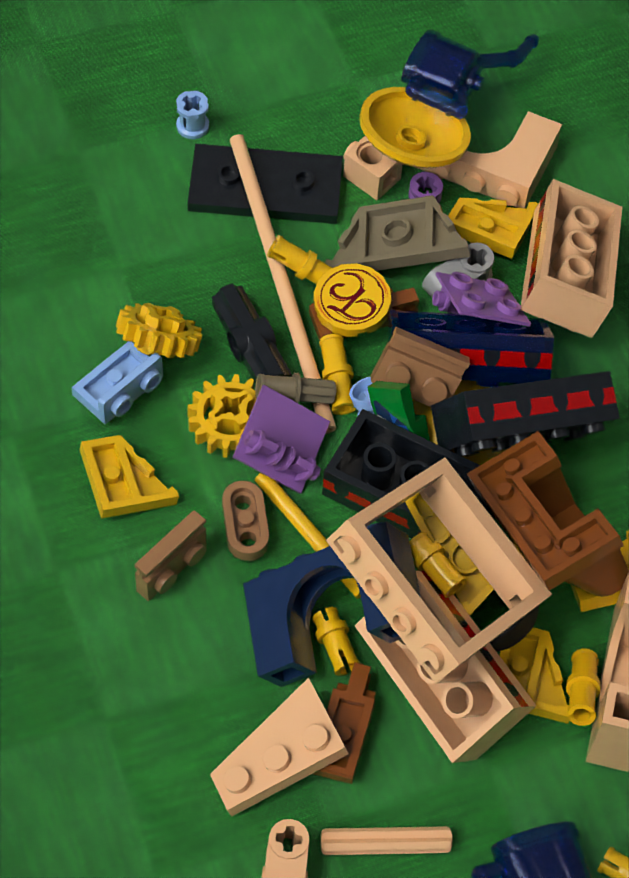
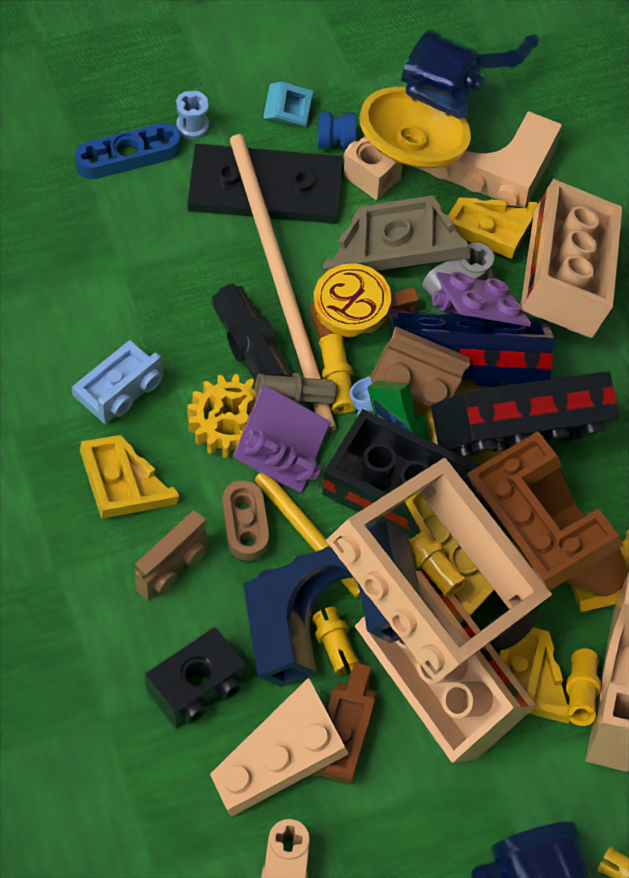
(119, 163): none -> blue beam
(159, 330): yellow gear -> none
(206, 657): none -> black brick
(288, 104): none -> medium azure slope
(302, 262): yellow pin -> none
(336, 130): none -> blue wheel
(386, 840): light nougat axle -> none
(427, 180): medium lavender bush -> none

